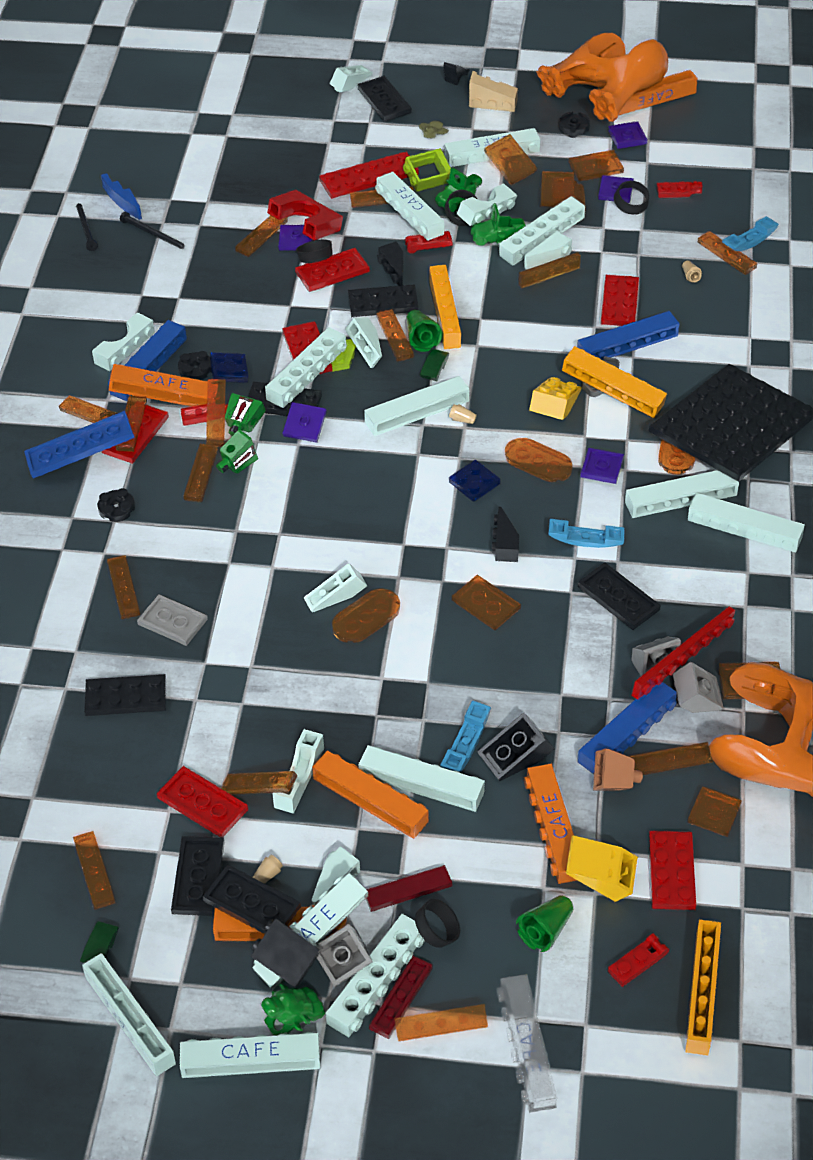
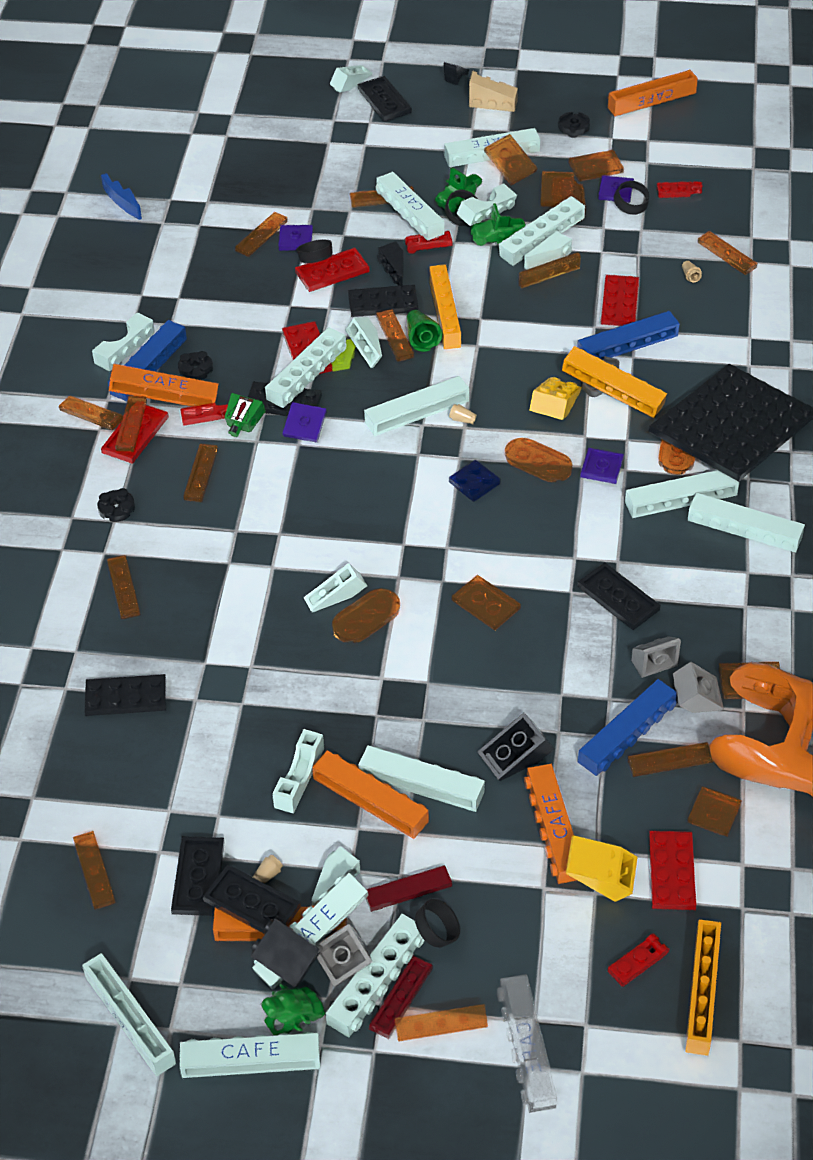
(79, 444): blue plate -> none
(91, 244): black bar -> none
(99, 941): dark green slope -> none
(125, 217): black bar -> none
(172, 620): light grey tile -> none
(202, 802): red plate -> none
(216, 412): clear orange tile -> none
(229, 367): clear blue plate -> none
(237, 453): green torso -> none
(259, 782): clear orange tile -> none
(321, 219): red arch -> none
(363, 175): red plate -> none
(433, 128): olive plate -> none
(434, 156): lime window -> none
(434, 364): dark green slope -> none
(467, 738): dark azure slope -> none
(506, 538): black slope -> none
(544, 922): green cone -> none
(586, 537): dark azure slope -> none
(605, 65): orange animal -> none
(614, 771): nougat torso -> none
(627, 135): dark purple plate -> none
(682, 653): red plate -> none
(754, 236): dark azure slope -> none

